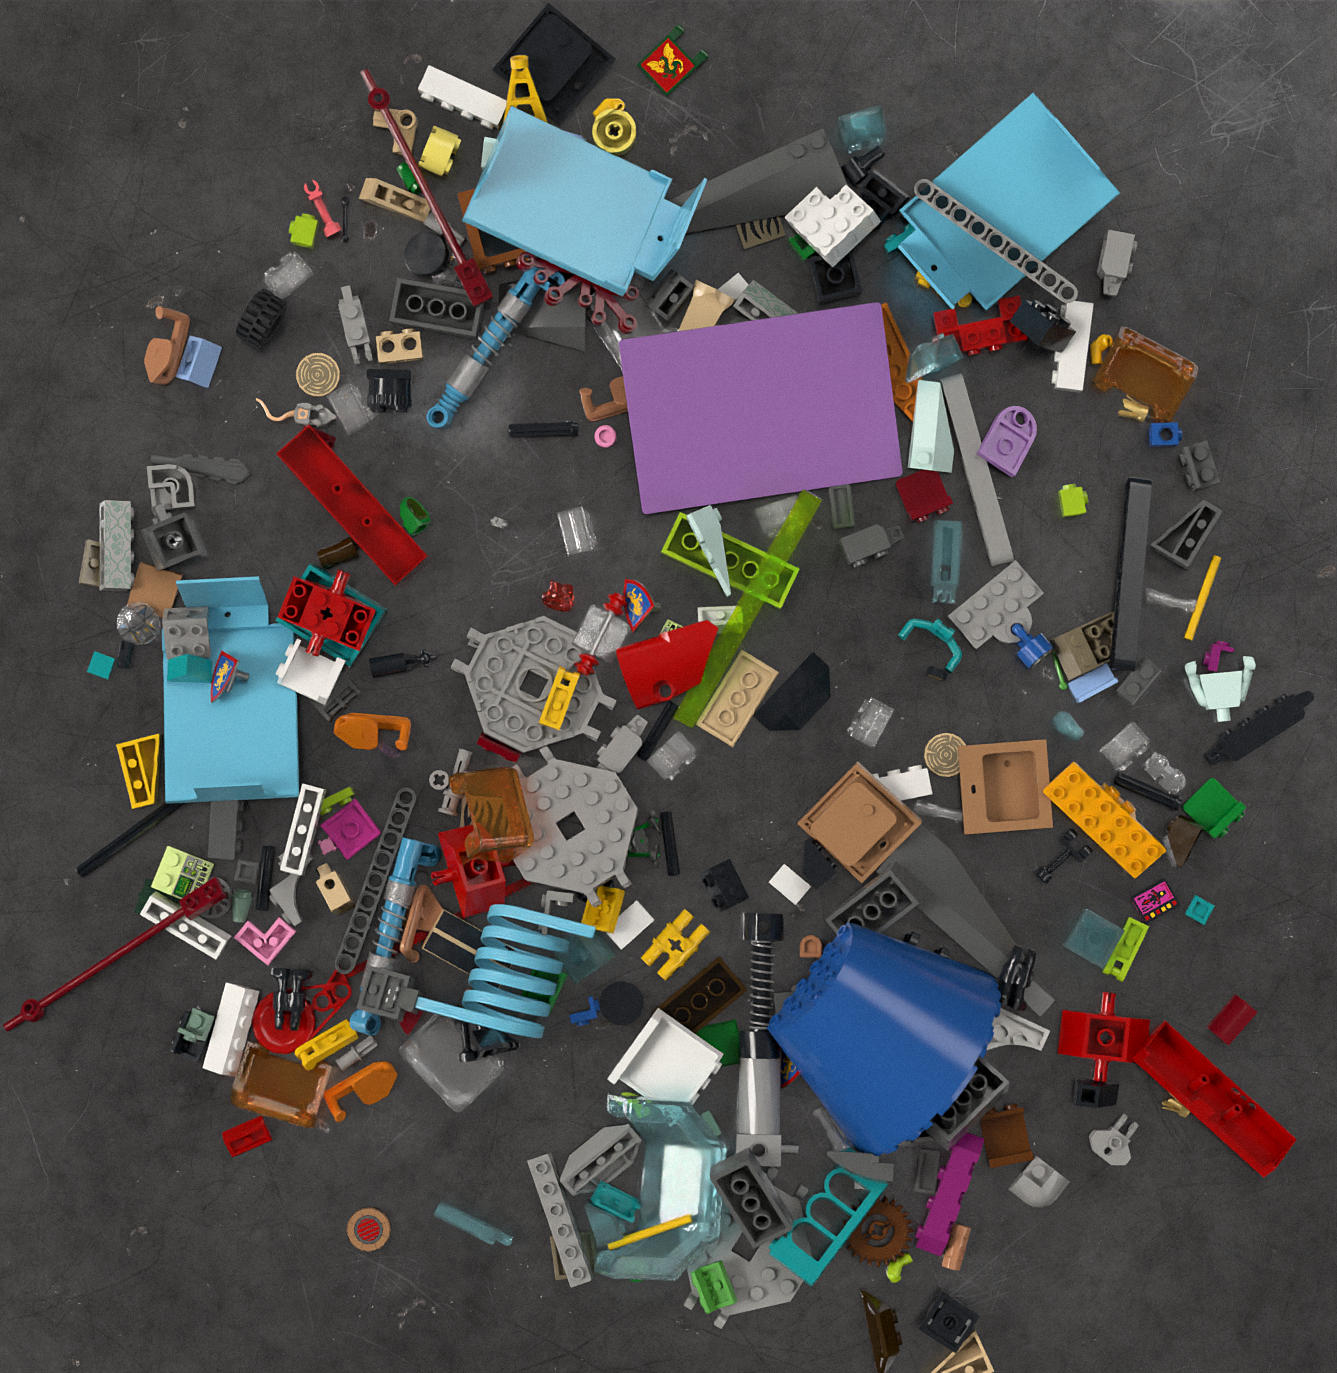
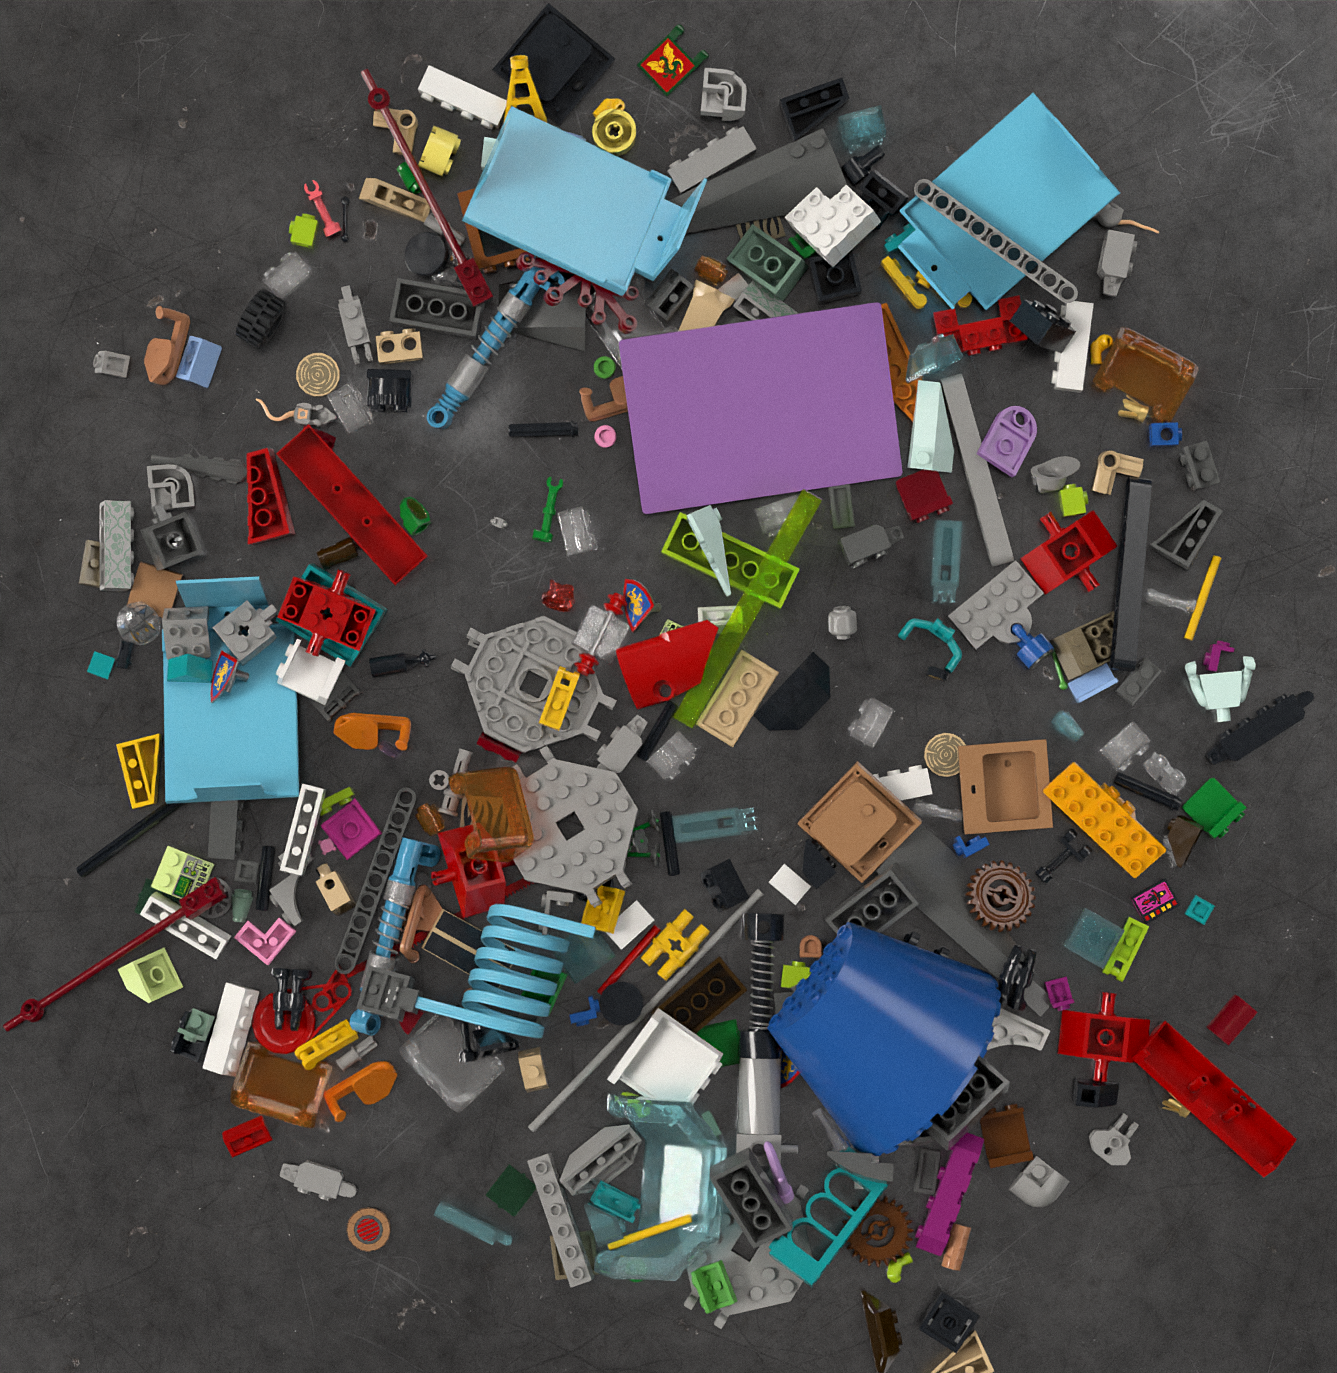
(111, 363): none -> light grey bracket
(151, 976): none -> yellowish green slope
(258, 627): none -> light grey hinge
(266, 499): none -> red wedge
(319, 1179): none -> light grey hinge
(429, 819): none -> clear orange brick
(511, 1190): none -> clear green piece
(533, 1069): none -> tan torso
(544, 534): none -> green piece
(604, 367): none -> bright green tile
(632, 956): none -> red bar
(656, 999): none -> light grey piece
(705, 826): none -> clear light blue hinge
(711, 269): none -> clear orange brick
(712, 160): none -> light grey brick
(723, 94): none -> light grey brick
(767, 262): none -> sand green slope
(781, 1185): none -> lavender plant
(794, 973): none -> lime brick
(812, 106): none -> black wedge
(842, 622): none -> light grey head
(904, 283): none -> yellow plate
(974, 846): none -> blue bracket
(981, 890): none -> reddish brown gear
(1053, 473): none -> light grey piece
(1053, 567): none -> red slope
(1059, 993): none -> magenta bracket
(1112, 215): none -> light grey animal
(1122, 464): none -> tan piece

